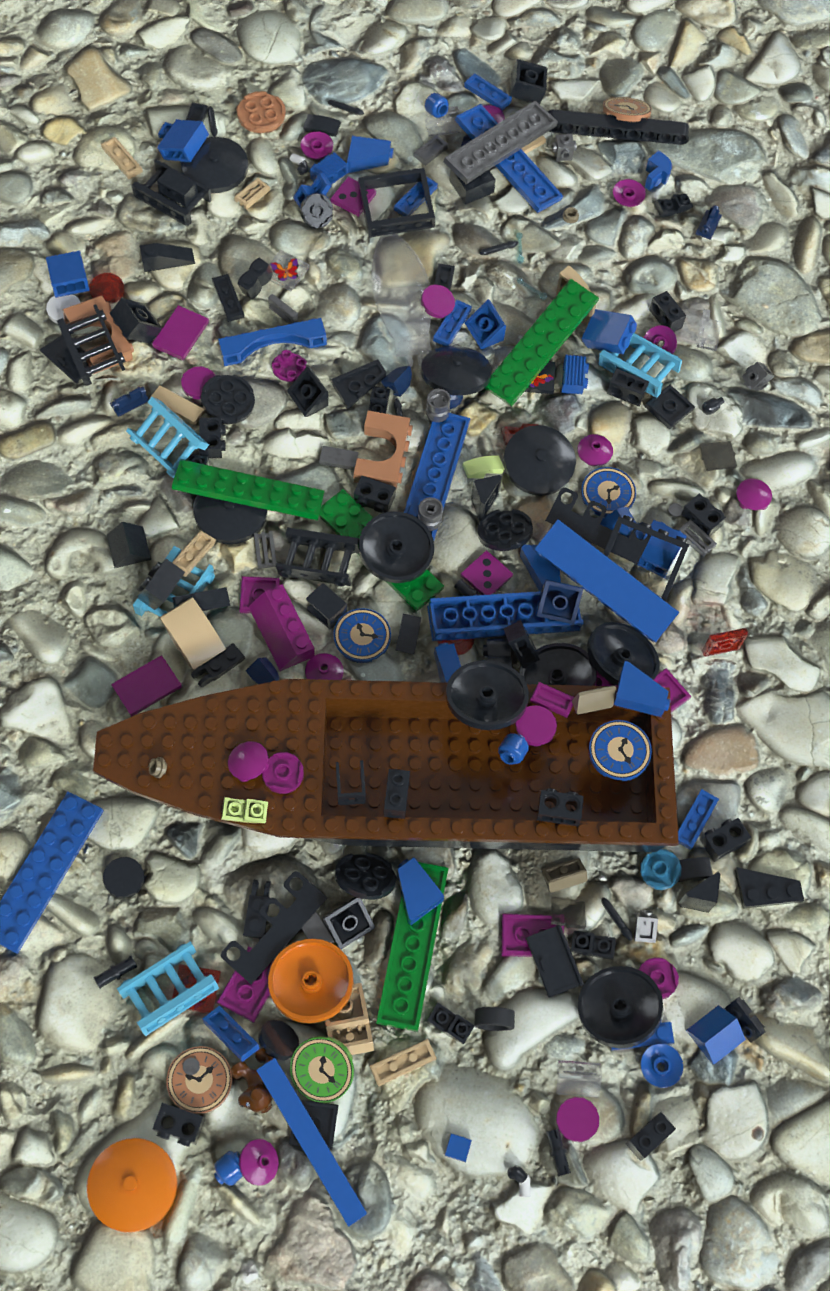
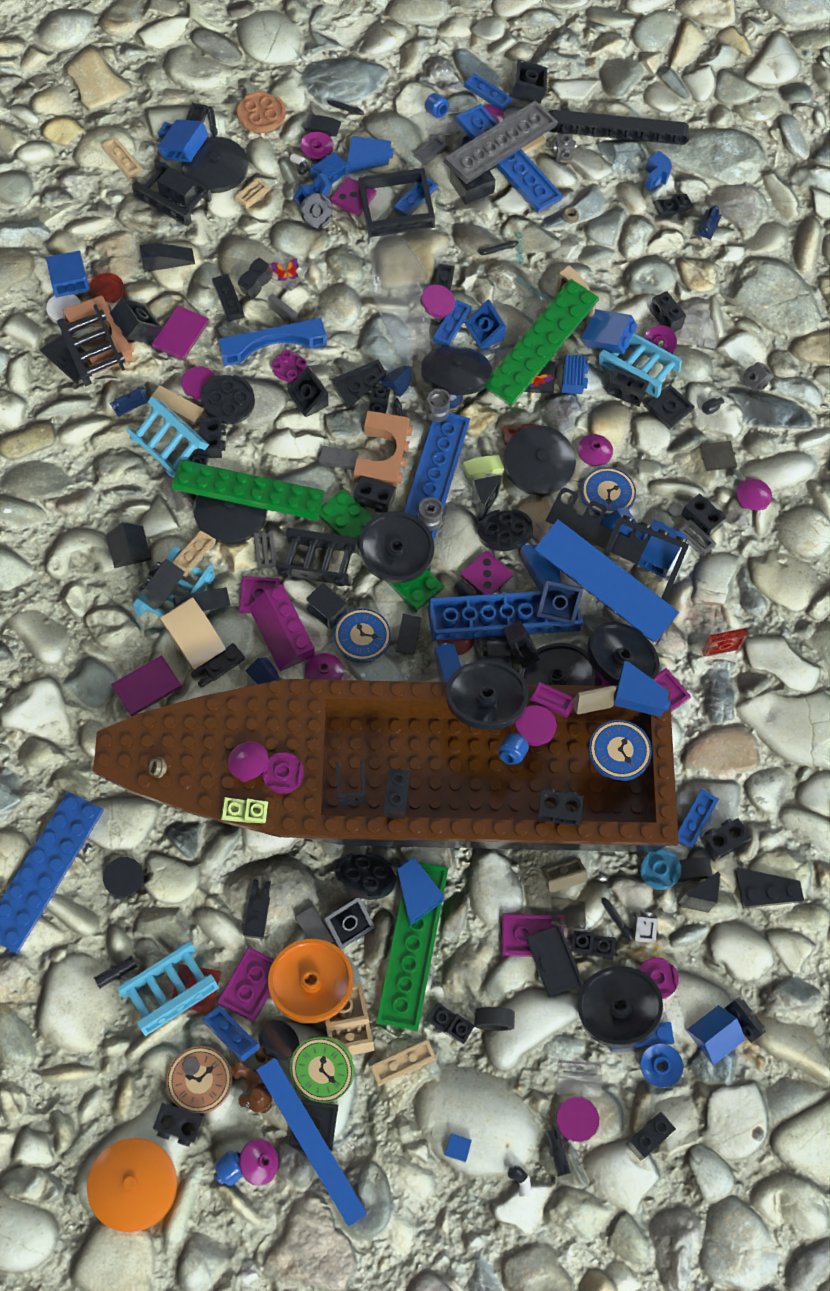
(284, 928): black piece -> none
(627, 109): nougat tile -> none
(629, 193): magenta dish -> none

